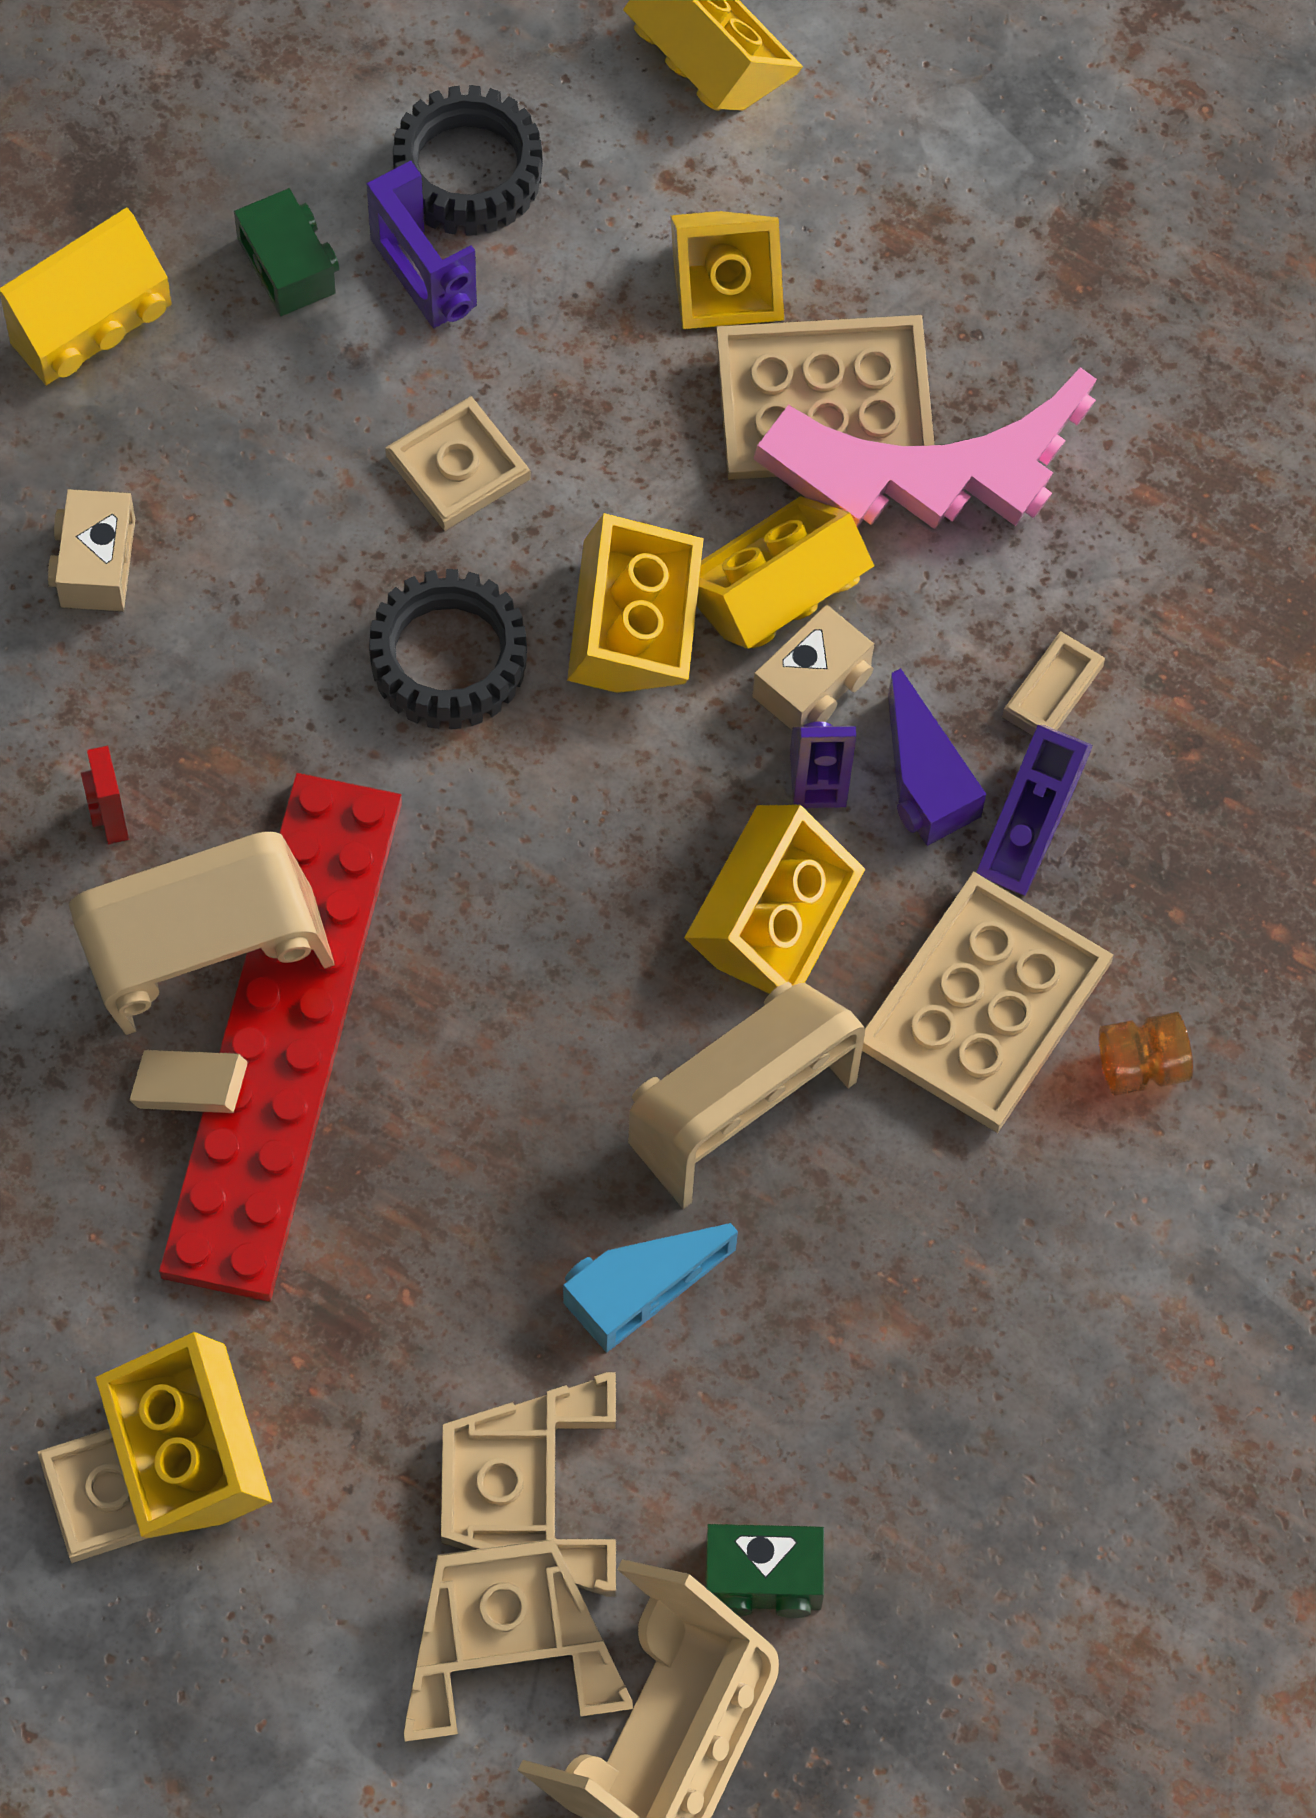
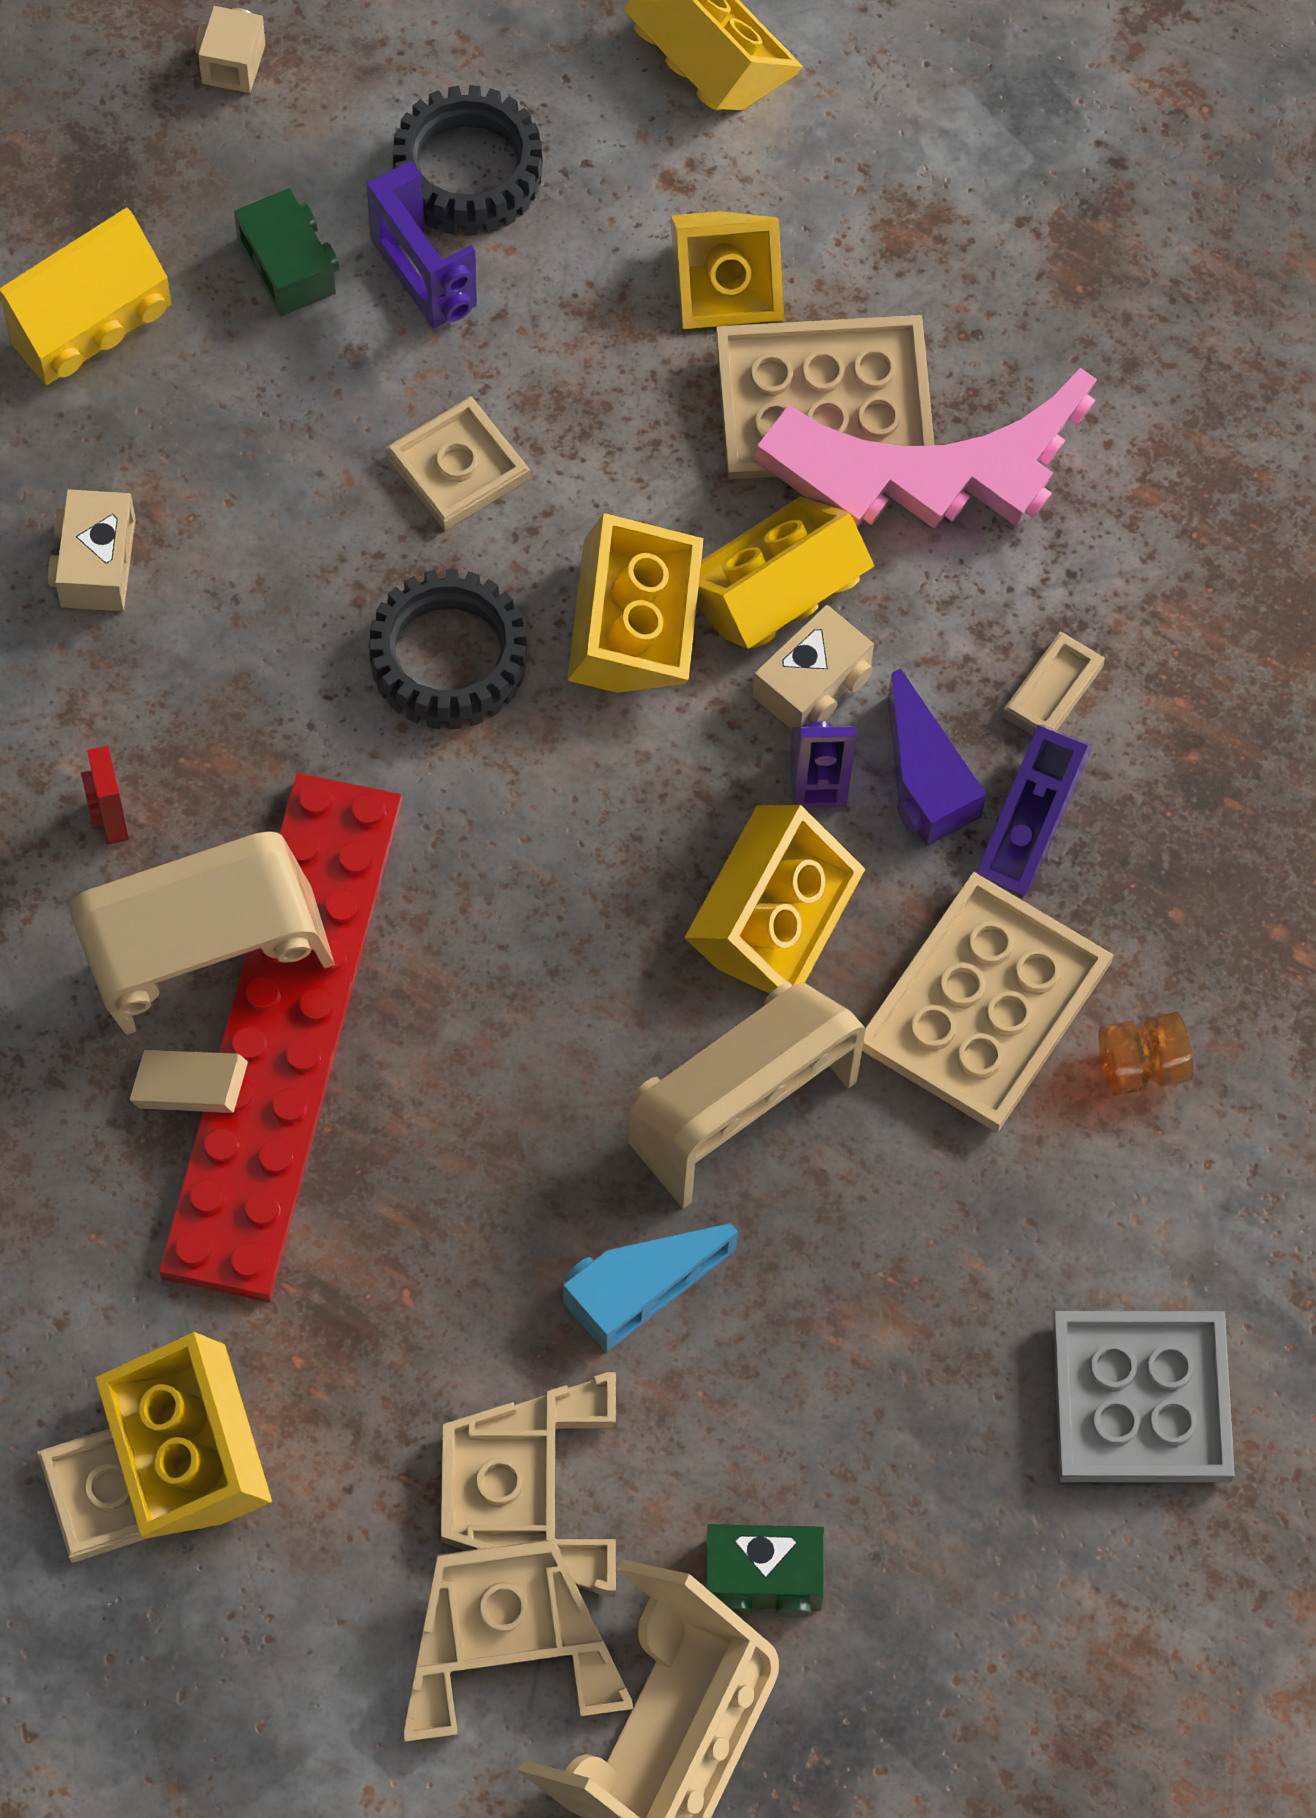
(230, 48): none -> tan brick
(1143, 1396): none -> light grey plate

